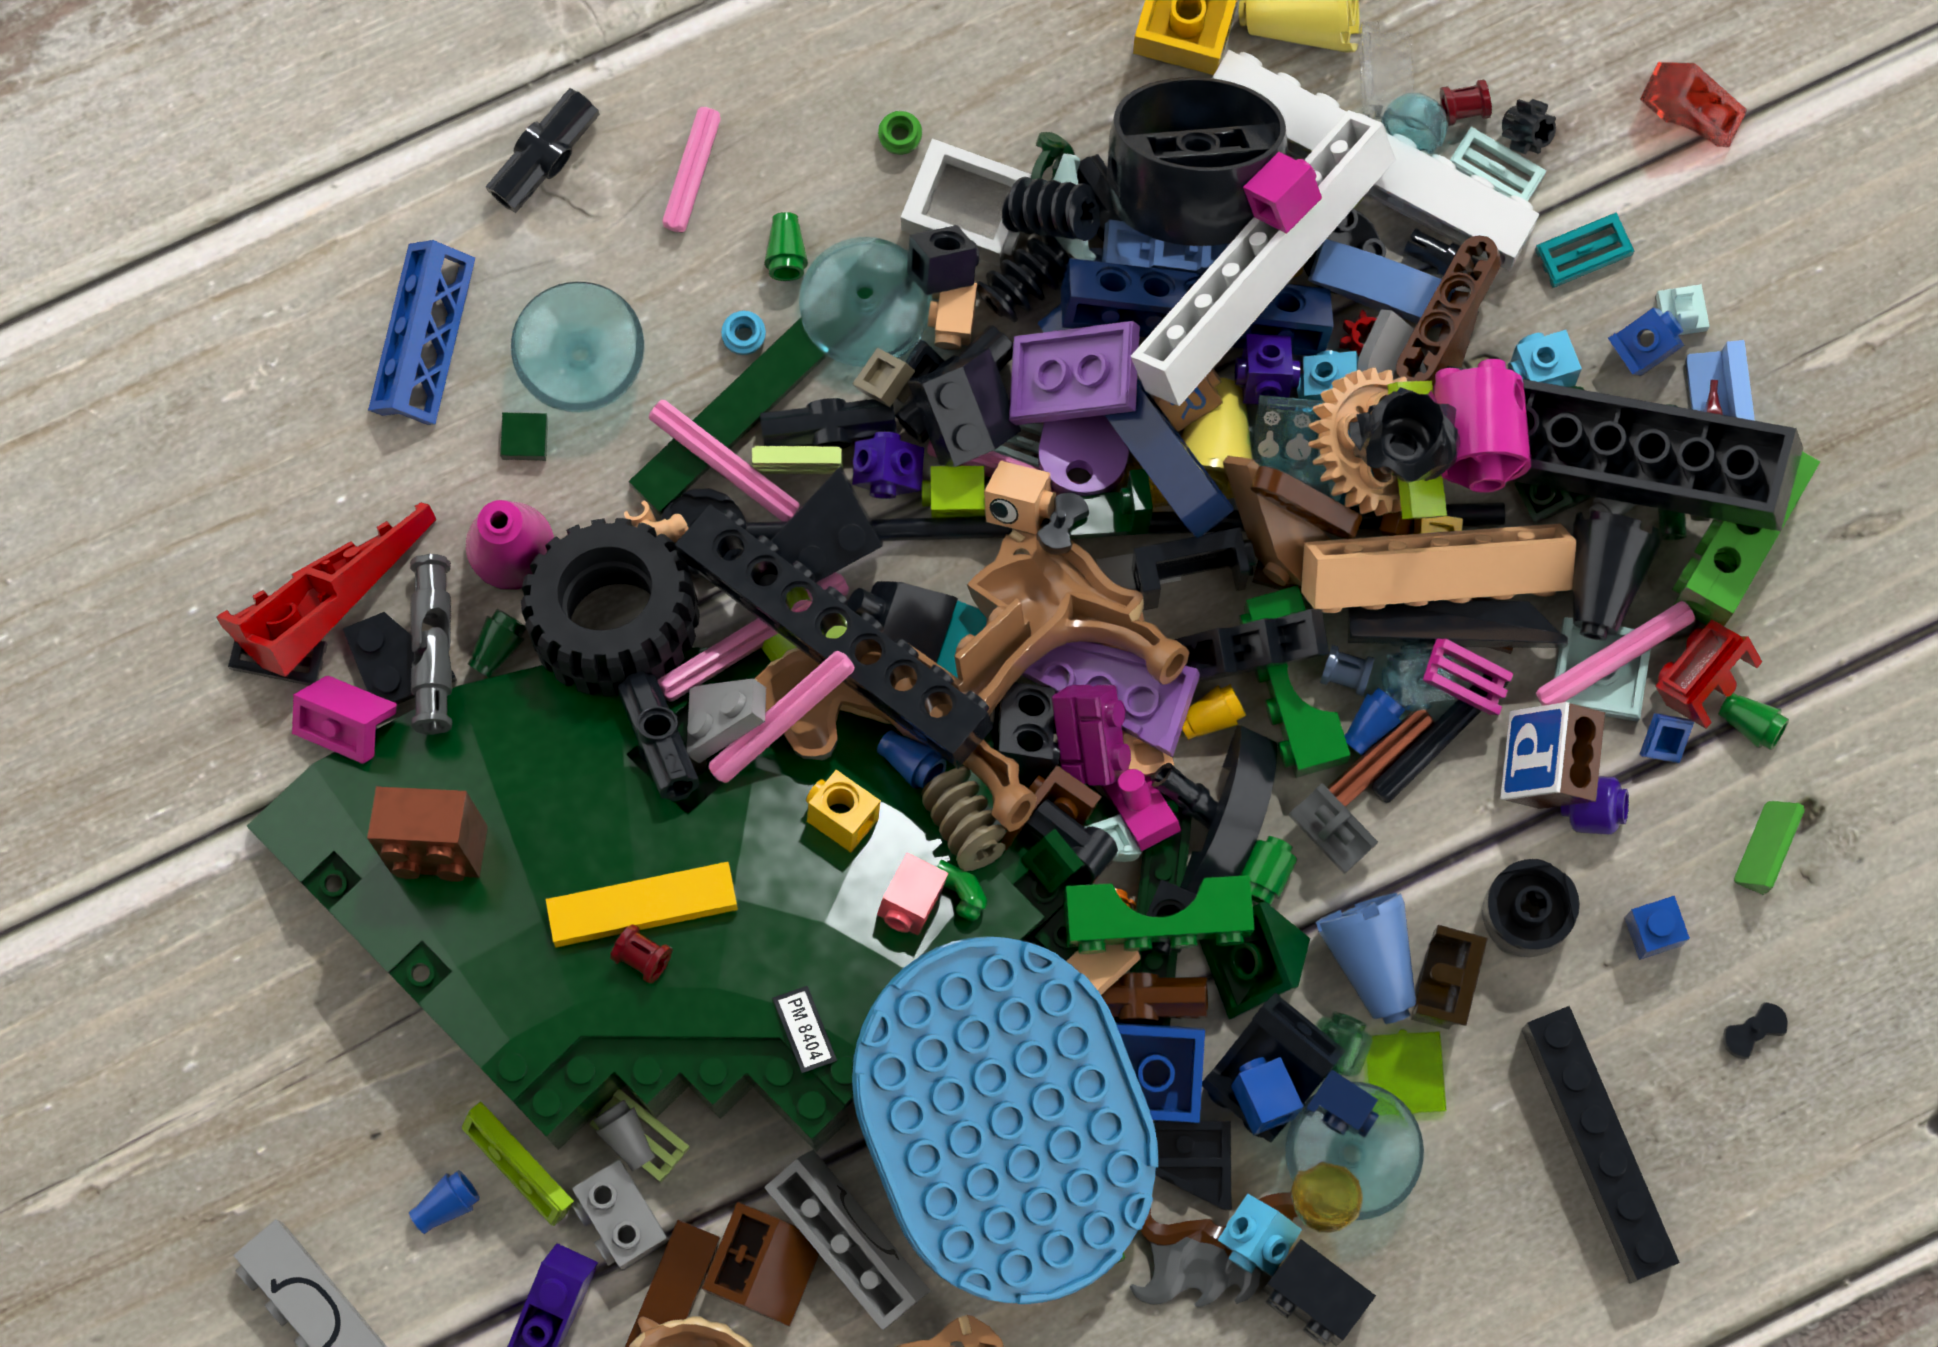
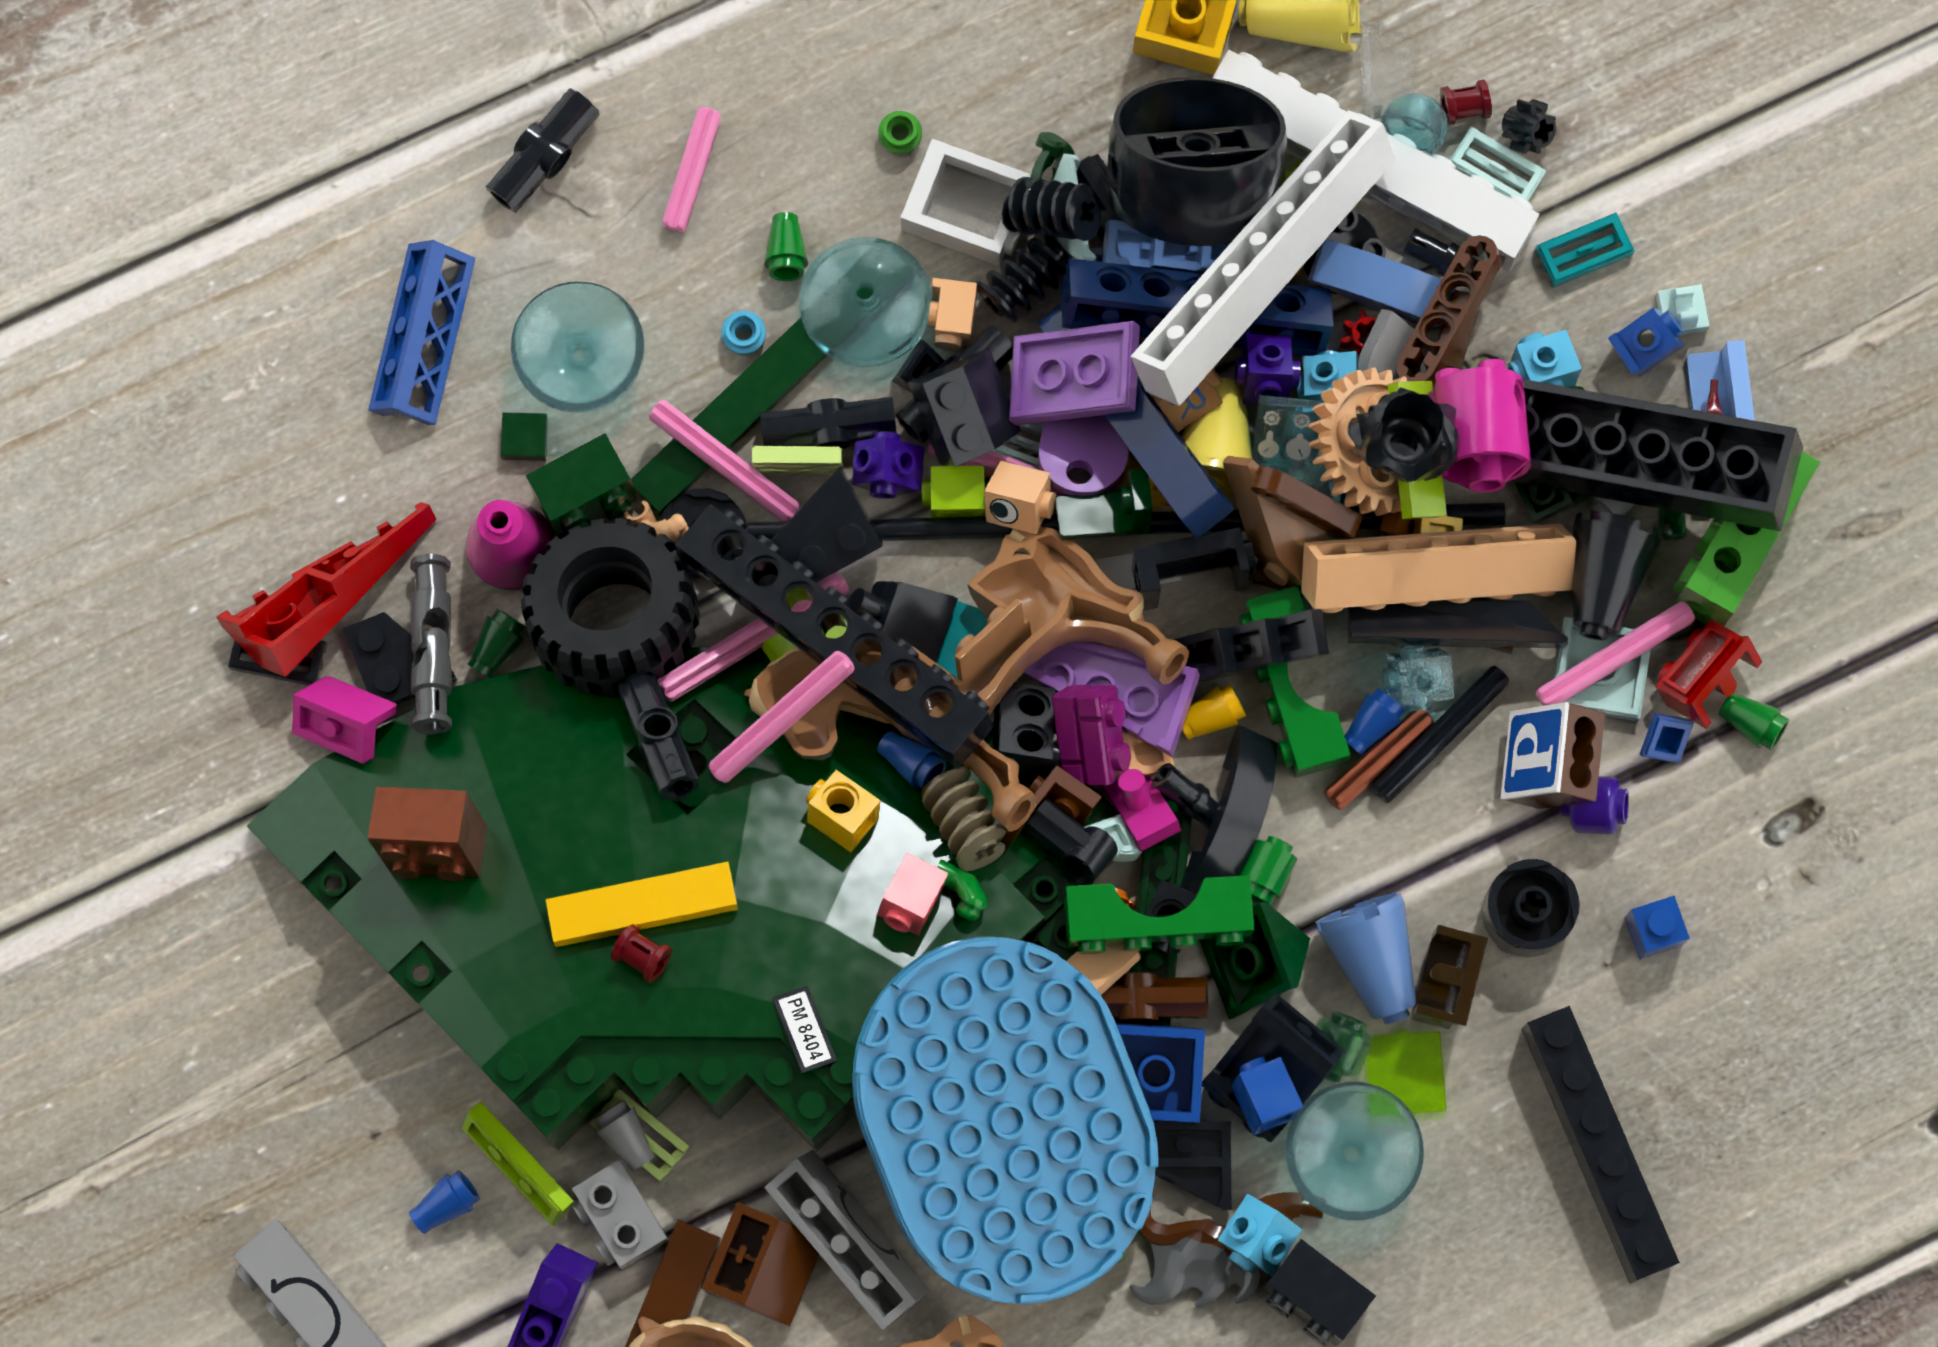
(583, 486): none -> dark green brick
(722, 714): light grey wing -> none
(885, 378): dark tan tile -> none
(942, 259): black brick -> none
(1052, 860): dark green tile -> none
(1068, 510): black piece -> none
(1283, 192): dark pink brick -> none
(1326, 1197): clear yellow hair -> none
(1333, 828): dark grey hips -> none
(1343, 1106): dark blue brick -> none
(1347, 670): sand blue bush -> none
(1495, 688): dark pink tile -> none
(1693, 100): clear red arch -> none
(1741, 1038): black piece -> none
(1769, 845): bright green slope -> none

